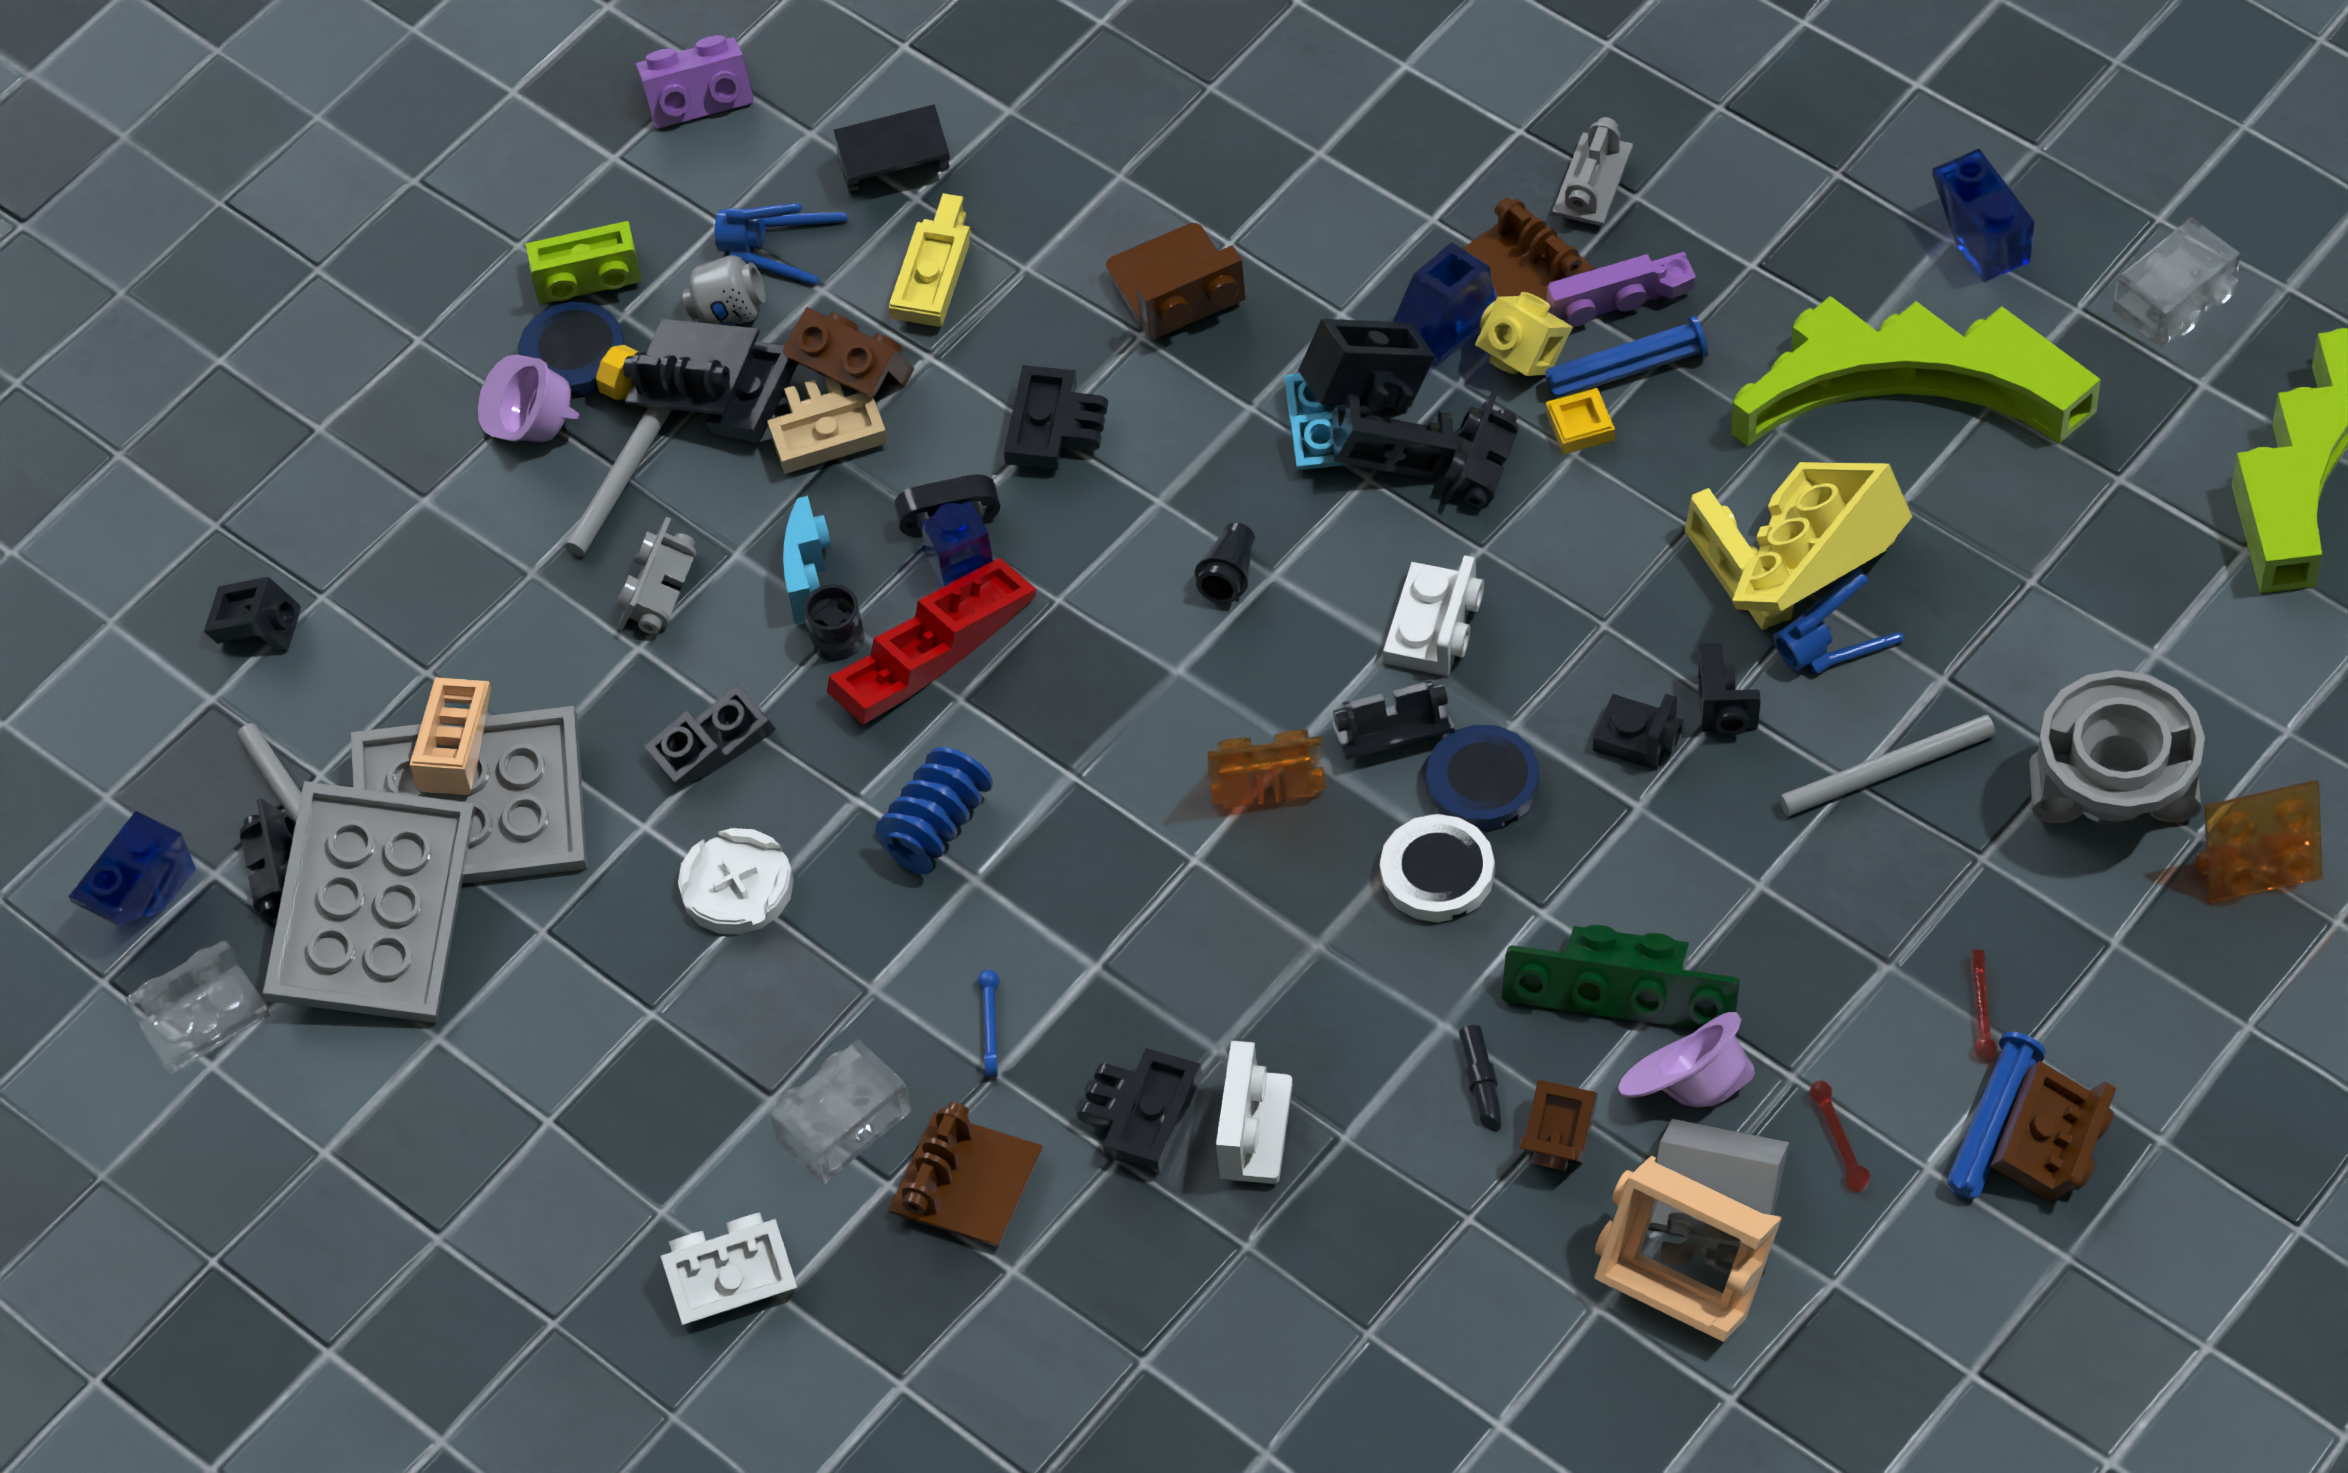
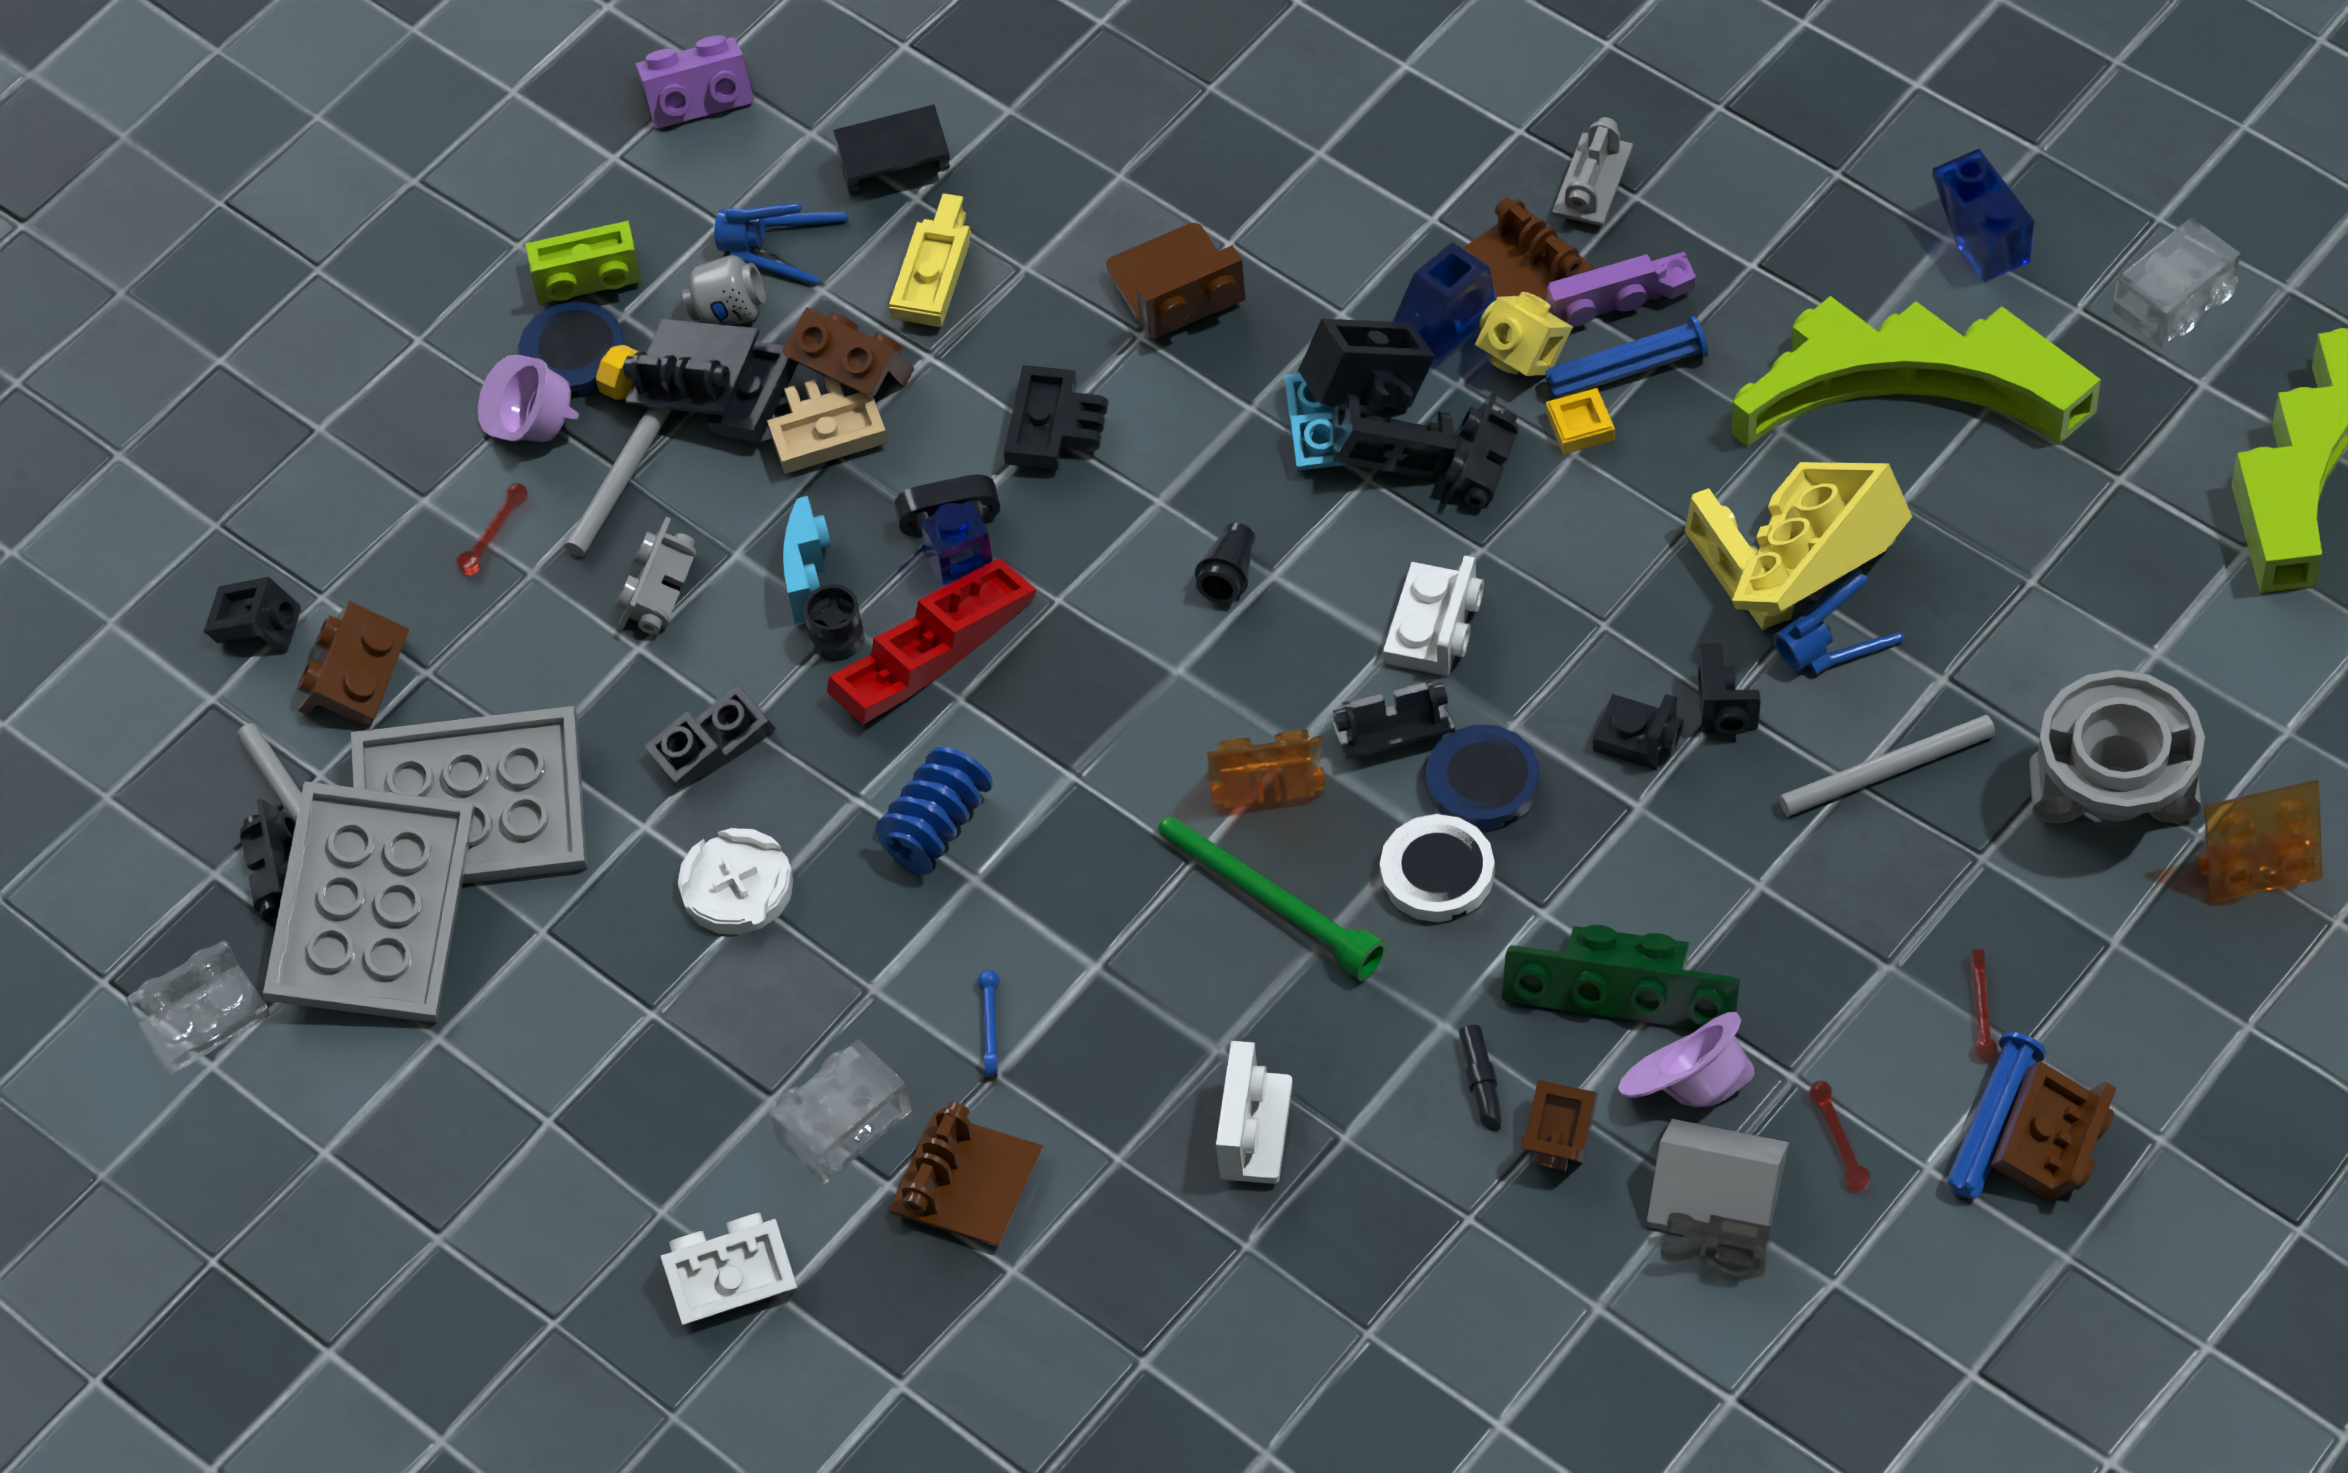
(136, 872): clear blue slope -> none
(353, 664): none -> reddish brown bracket
(446, 768): light nougat slope -> none
(469, 560): none -> clear red hinge
(1141, 1107): black hinge -> none
(1358, 951): none -> green piece
(1663, 1287): light nougat window -> none

